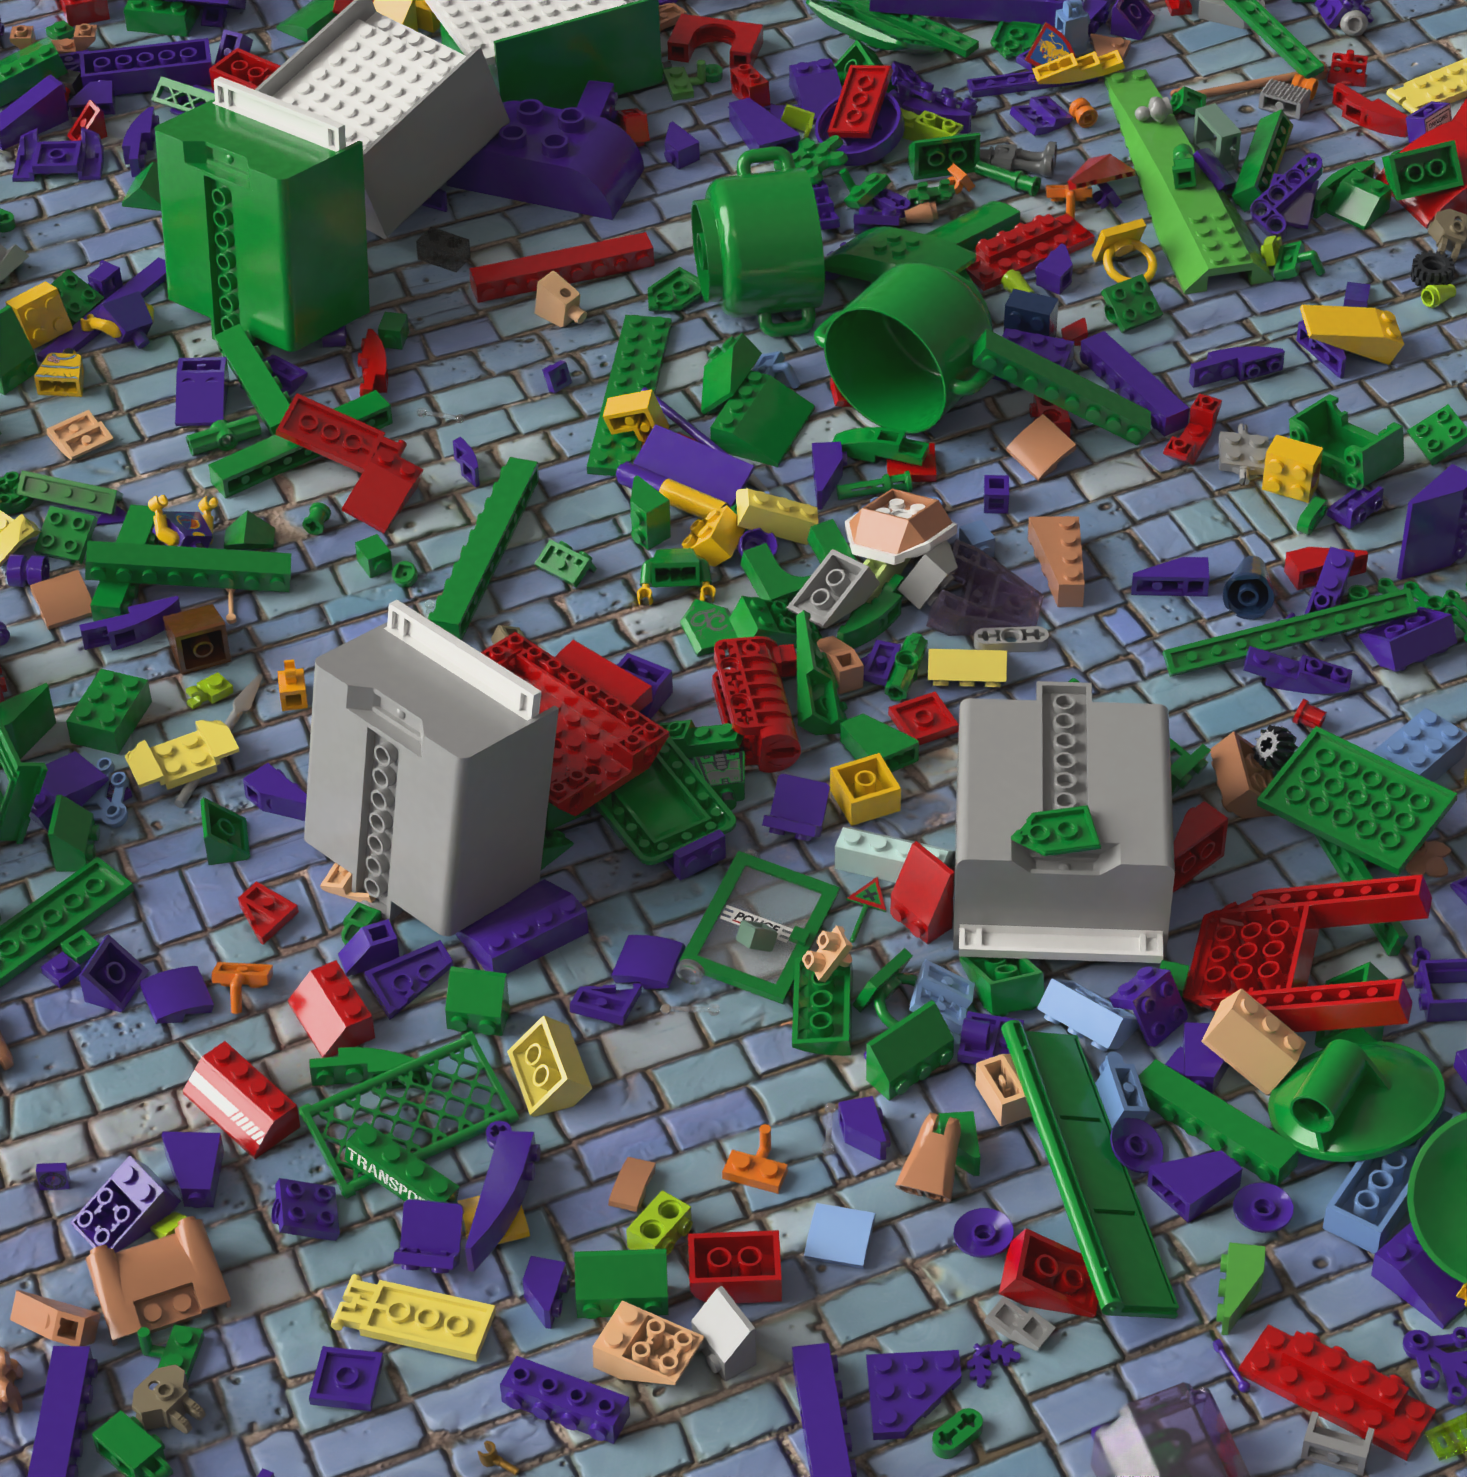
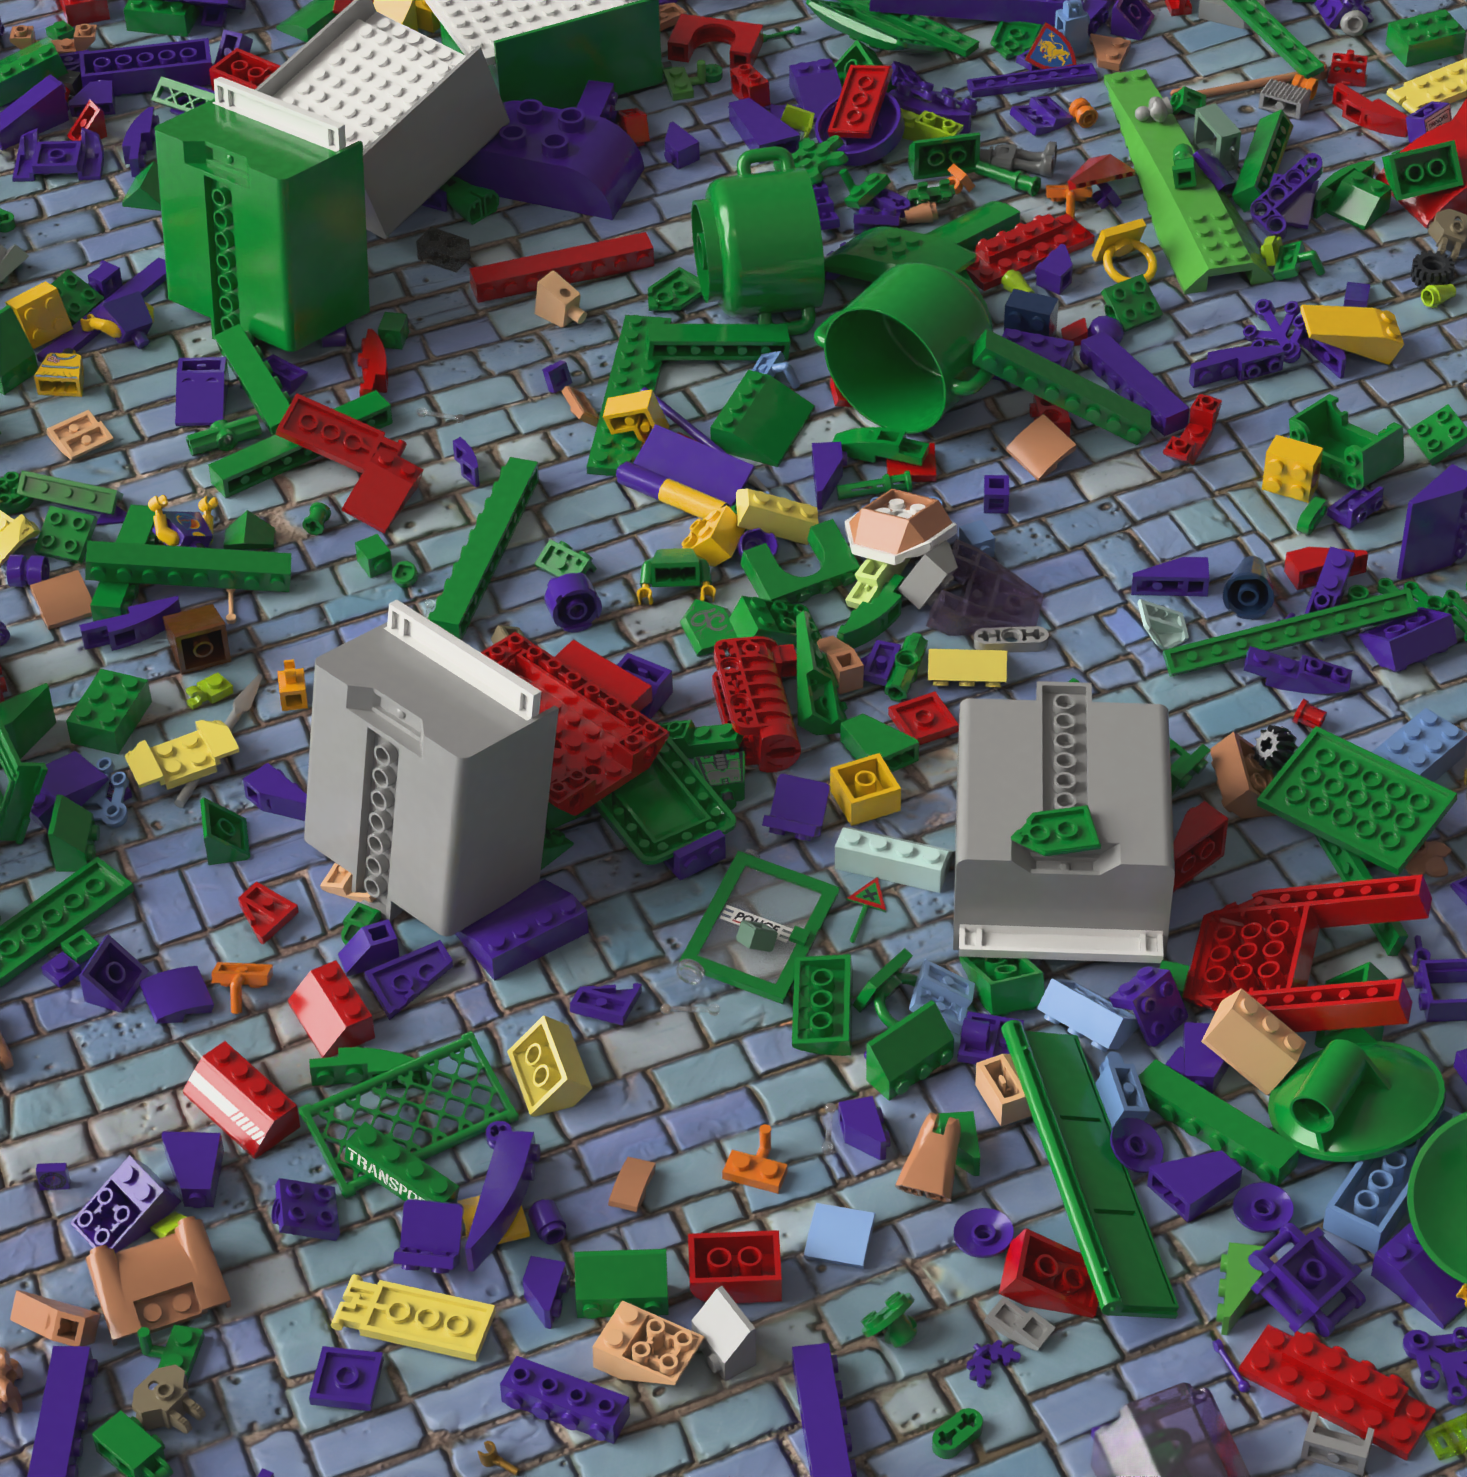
(470, 200): none -> green piece
(477, 1001): green slope -> none
(547, 1221): none -> dark purple brick
(572, 602): none -> dark purple brick
(580, 405): none -> nougat plate
(648, 961): dark purple slope -> none
(649, 515): green slope -> none
(660, 1224): lime brick -> none
(715, 341): none -> green brick
(727, 370): green slope -> none
(797, 30): none -> green hinge
(832, 952): light nougat hips -> none
(834, 589): light grey slope -> none
(892, 1321): none -> green plate
(908, 1388): dark purple plate -> none
(924, 895): red slope -> none
(1059, 551): nougat wedge -> none
(1068, 69): yellow slope -> none
(1107, 324): none -> dark purple hair
(1163, 624): none -> light aqua slope
(1242, 453): light grey plate -> none
(1265, 311): none -> dark purple plant
(1306, 1279): none -> dark purple brick
(1425, 38): none -> green brick

